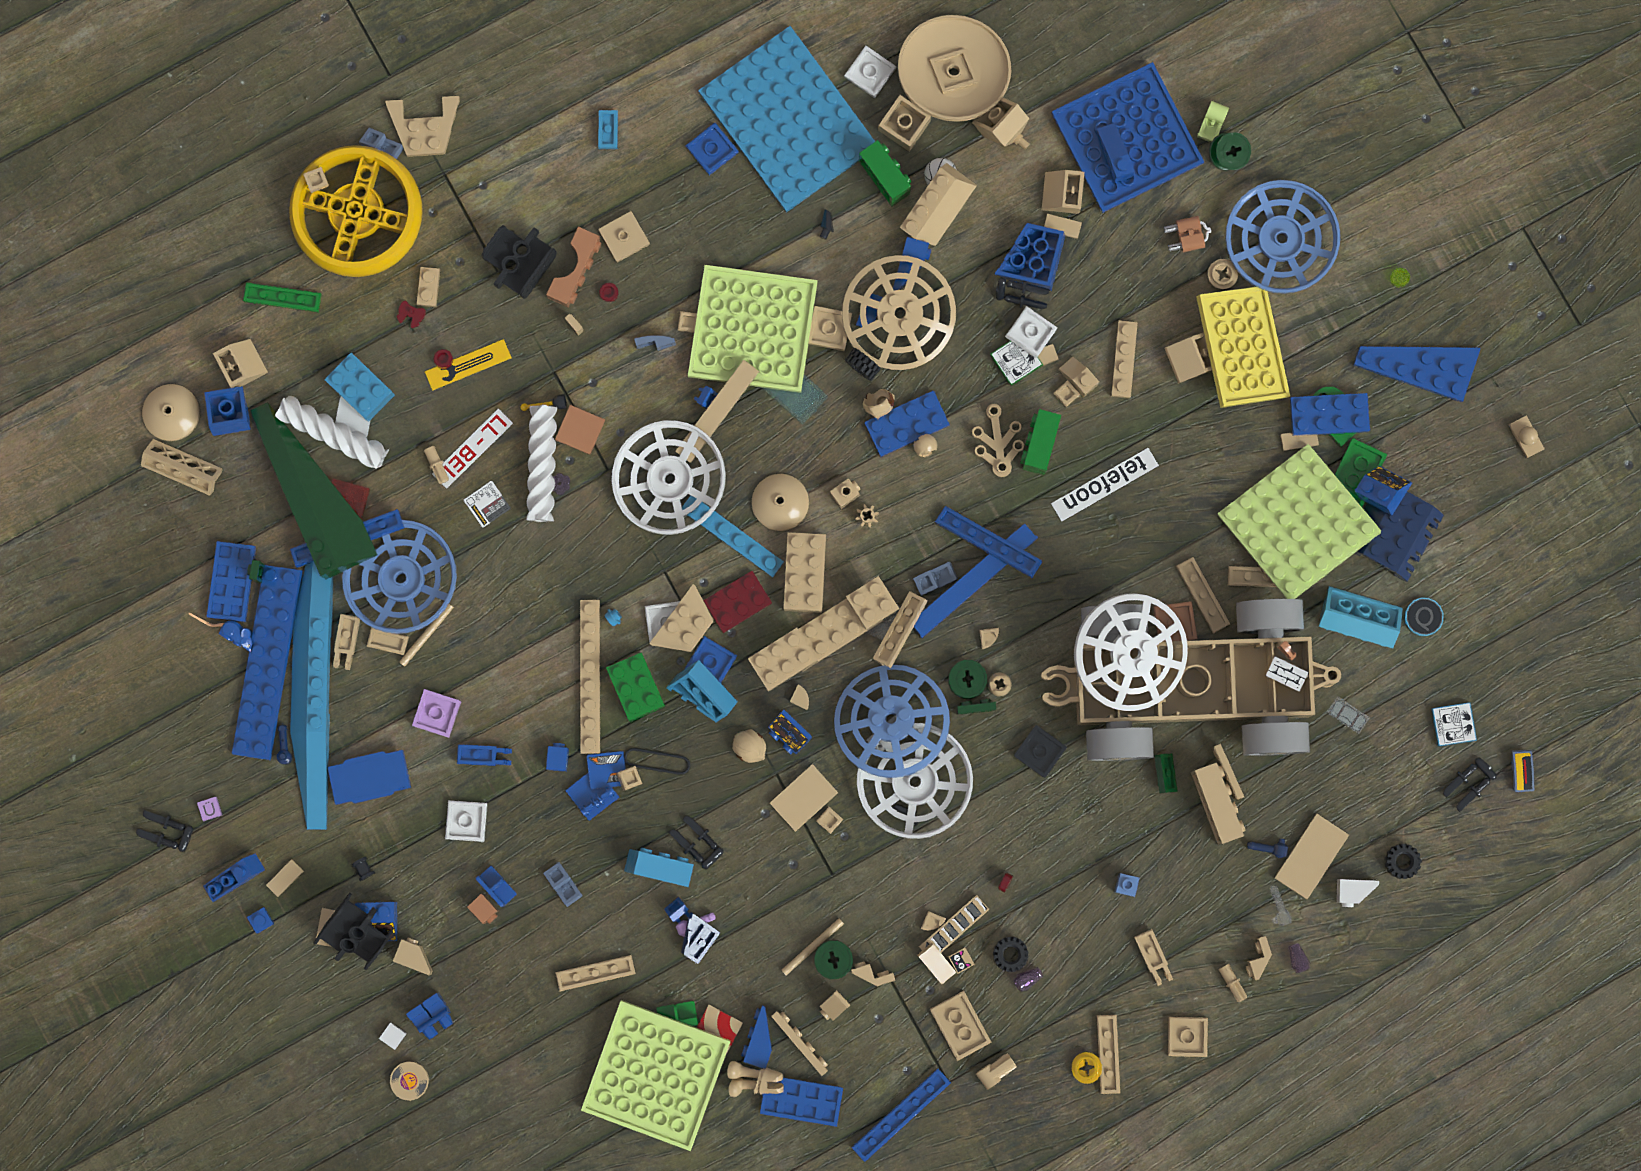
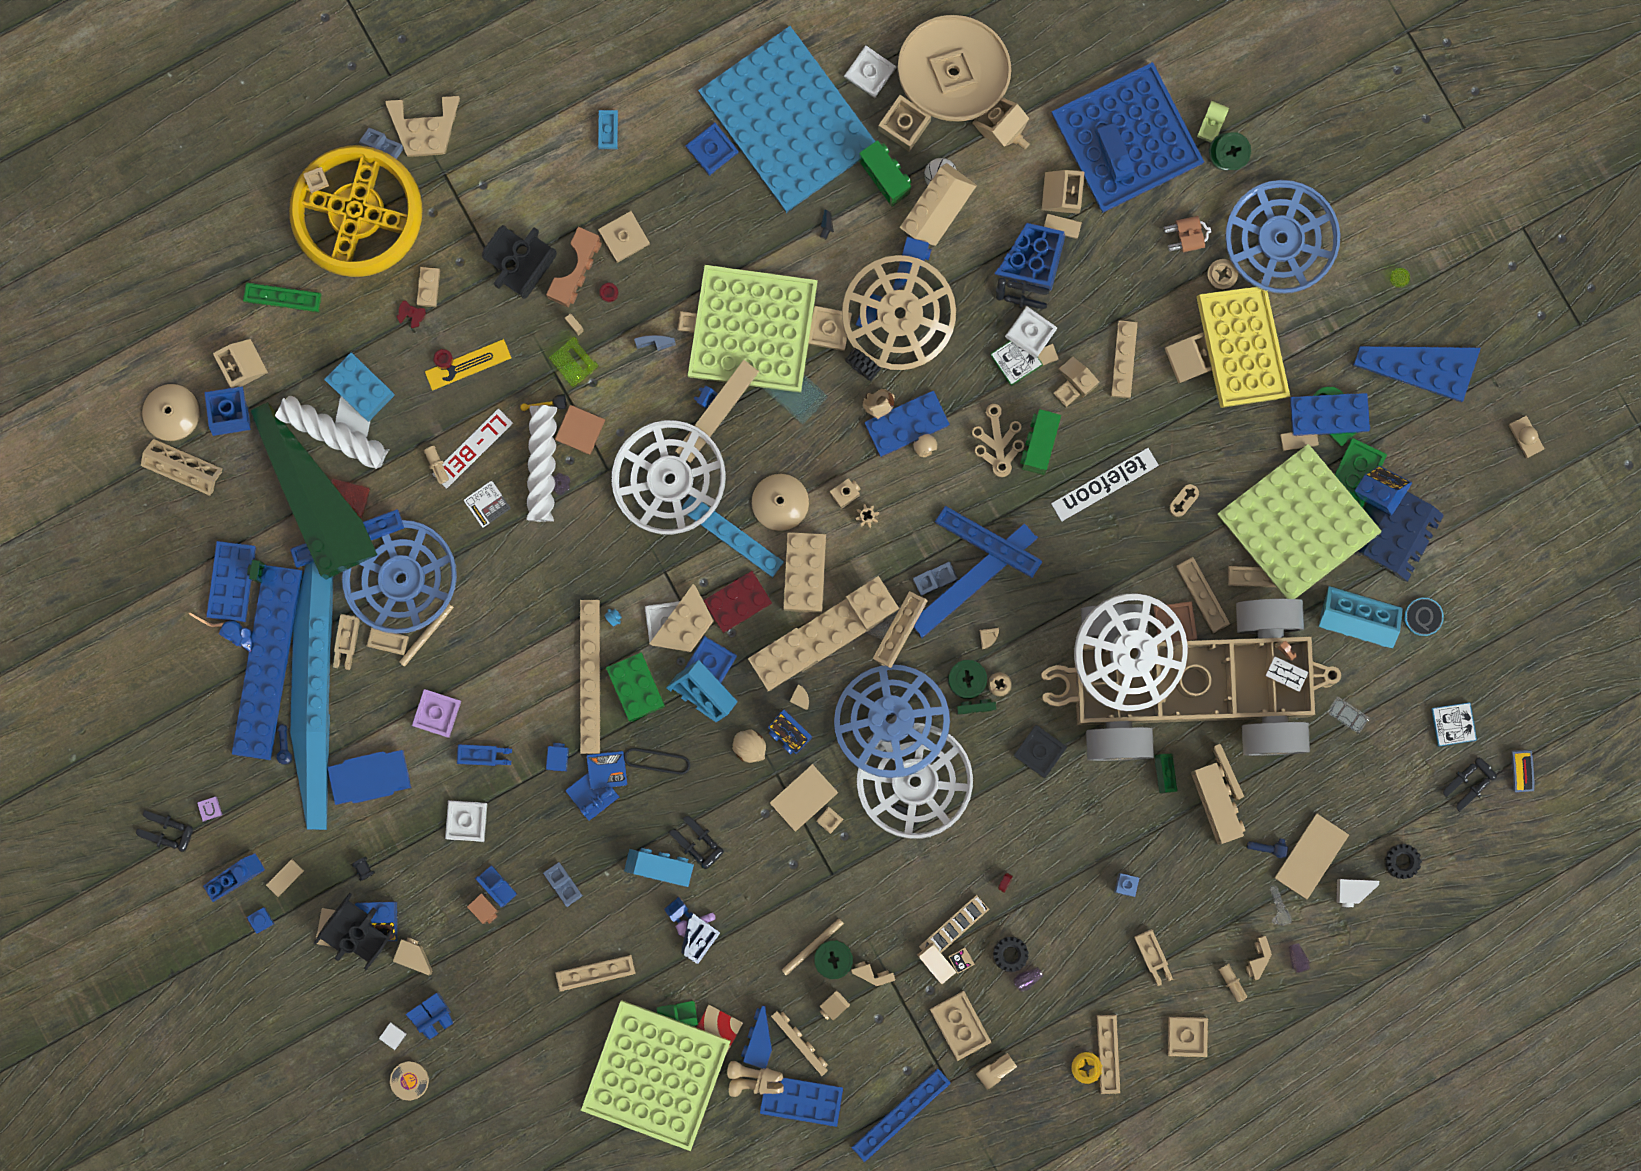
(568, 366): none -> clear neon green plate
(629, 778): tan tile -> none
(932, 921): tan tile -> none
(1180, 497): none -> tan beam

